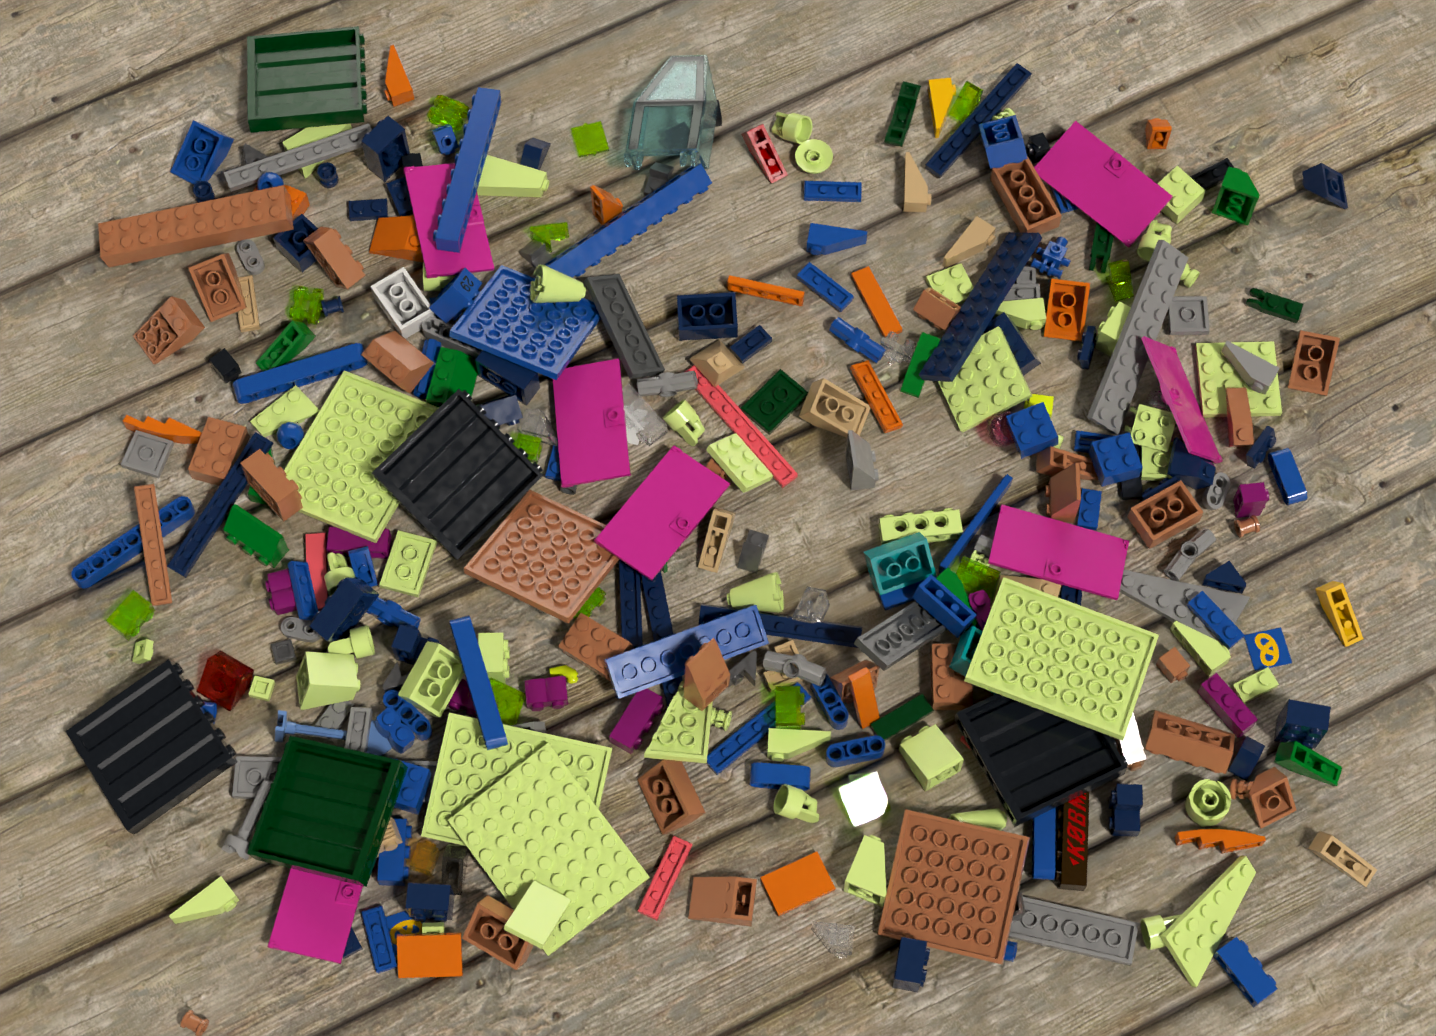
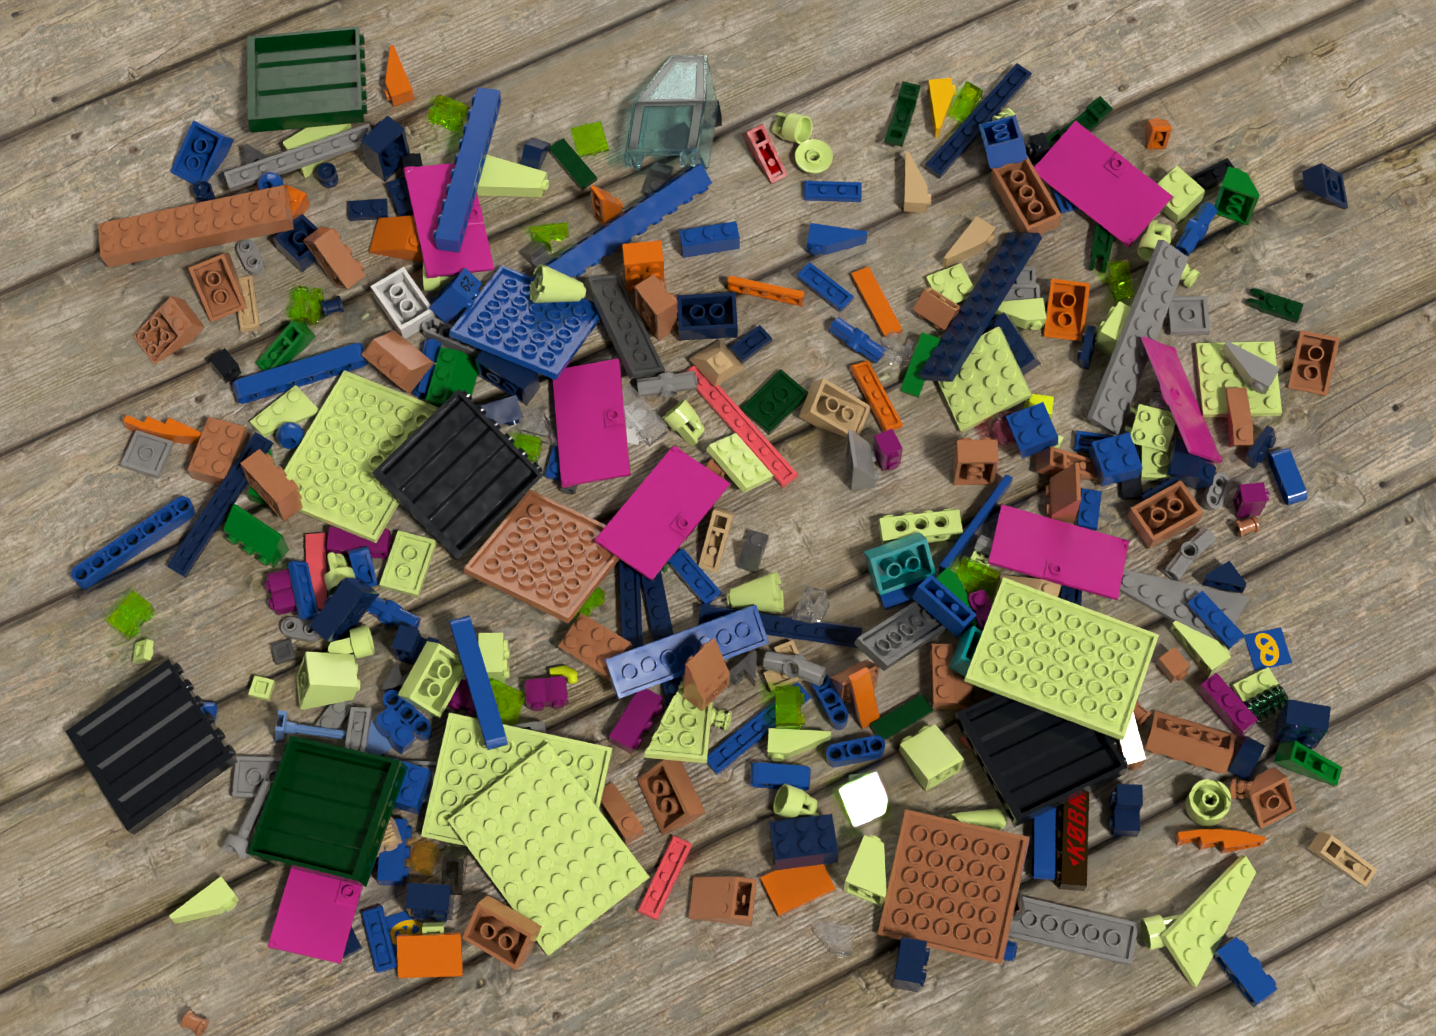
(153, 545): nougat tile -> none
(224, 680): clear red slope -> none
(445, 139): blue brick -> none
(537, 914): yellowish green tile -> none
(572, 164): none -> dark green tile
(621, 814): none -> nougat slope
(642, 261): none -> orange brick
(656, 307): none -> nougat brick
(694, 577): none -> blue plate
(709, 239): none -> blue brick
(803, 842): none -> dark blue brick
(887, 450): none -> magenta brick
(975, 461): none -> nougat brick
(1052, 258): blue piece -> none
(1089, 119): none -> dark green slope
(1141, 714): none -> nougat bush
(1196, 228): none -> blue piece
(1267, 702): none -> clear green piece
(1339, 612): yellow slope -> none

